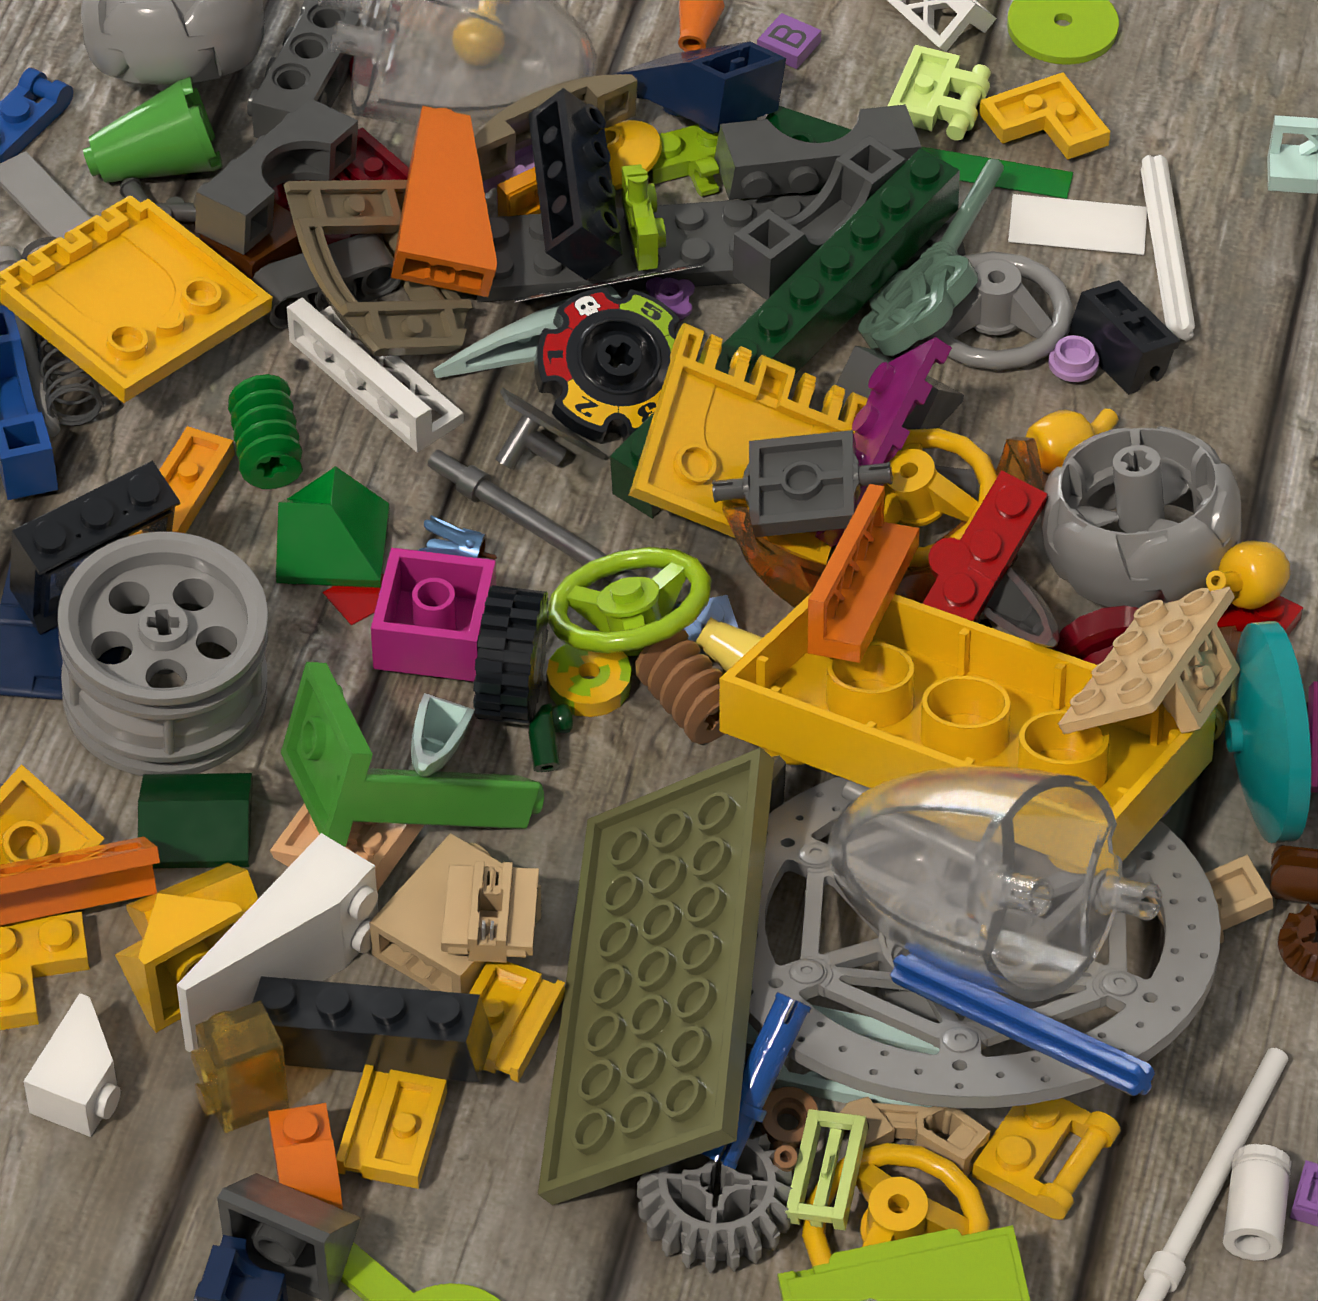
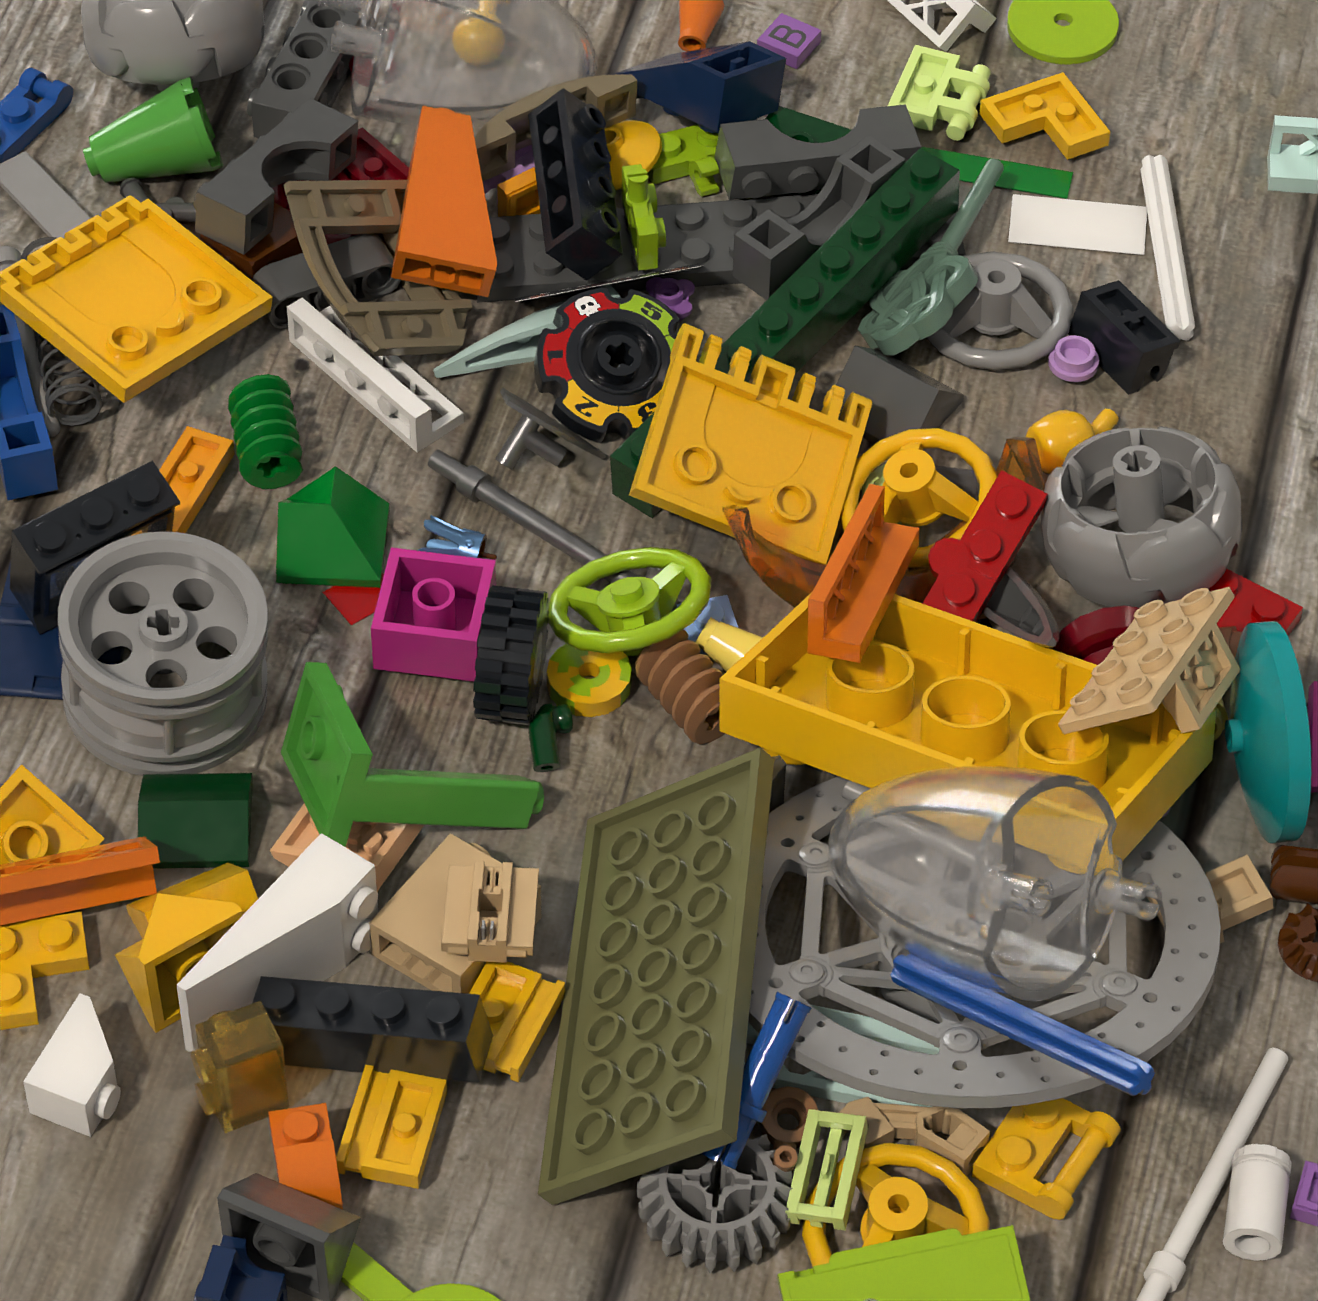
(437, 733): light aqua piece -> none
(802, 483): dark grey plate -> none
(893, 396): magenta wing -> none
(1254, 573): yellow piece -> none

